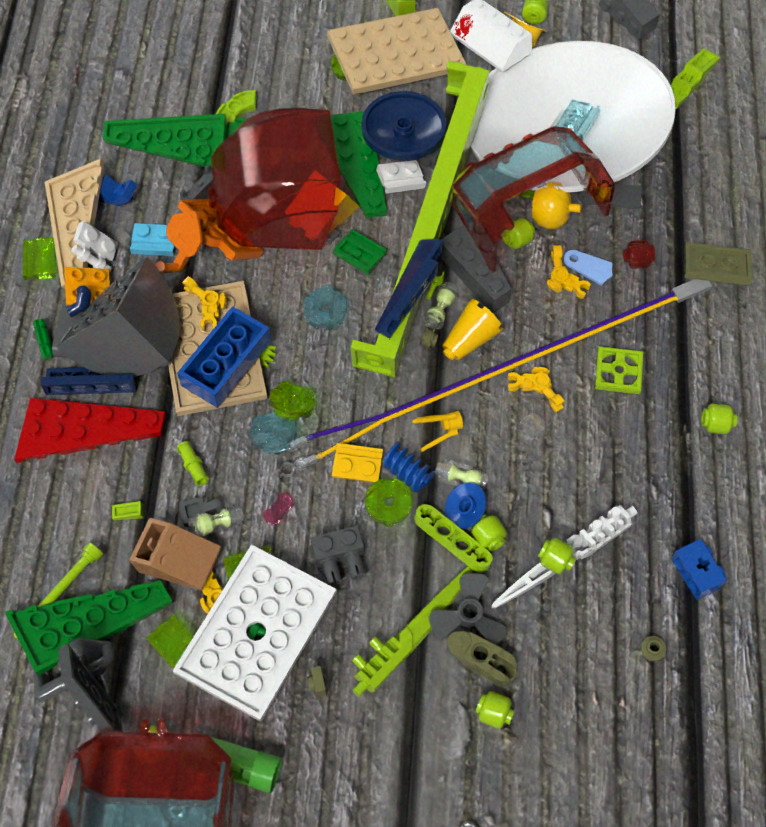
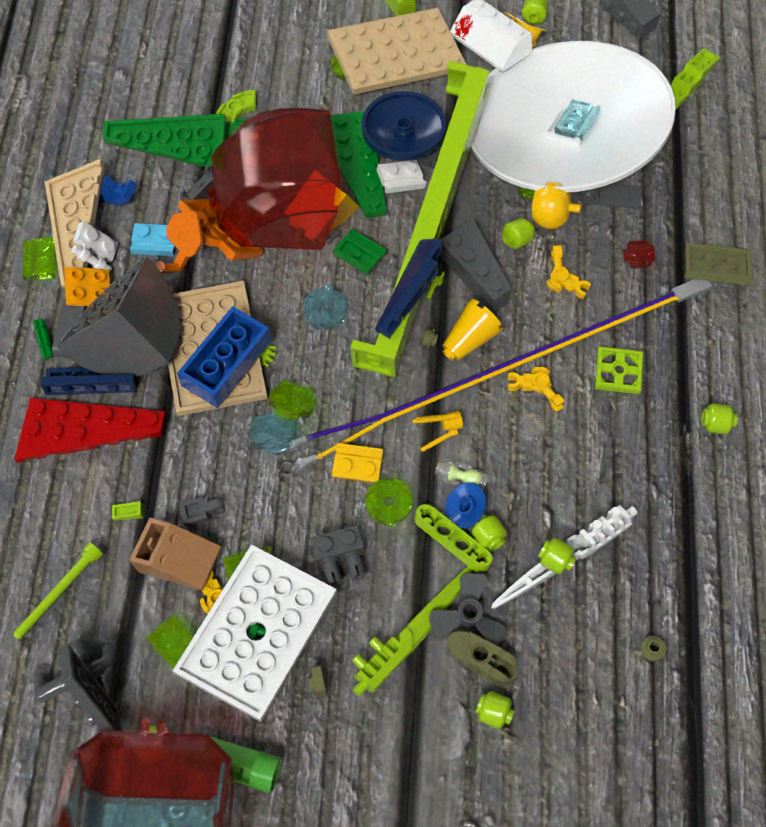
(82, 301): dark blue arm -> none
(95, 617): green wing -> none
(192, 463): lime pin -> none
(205, 523): clear piece -> none
(210, 302): yellow piece -> none
(278, 509): clear pink piece -> none
(406, 469): blue piece -> none
(445, 297): clear piece -> none
(516, 169): windscreen -> none
(589, 266): light blue piece -> none
(699, 581): blue brick -> none

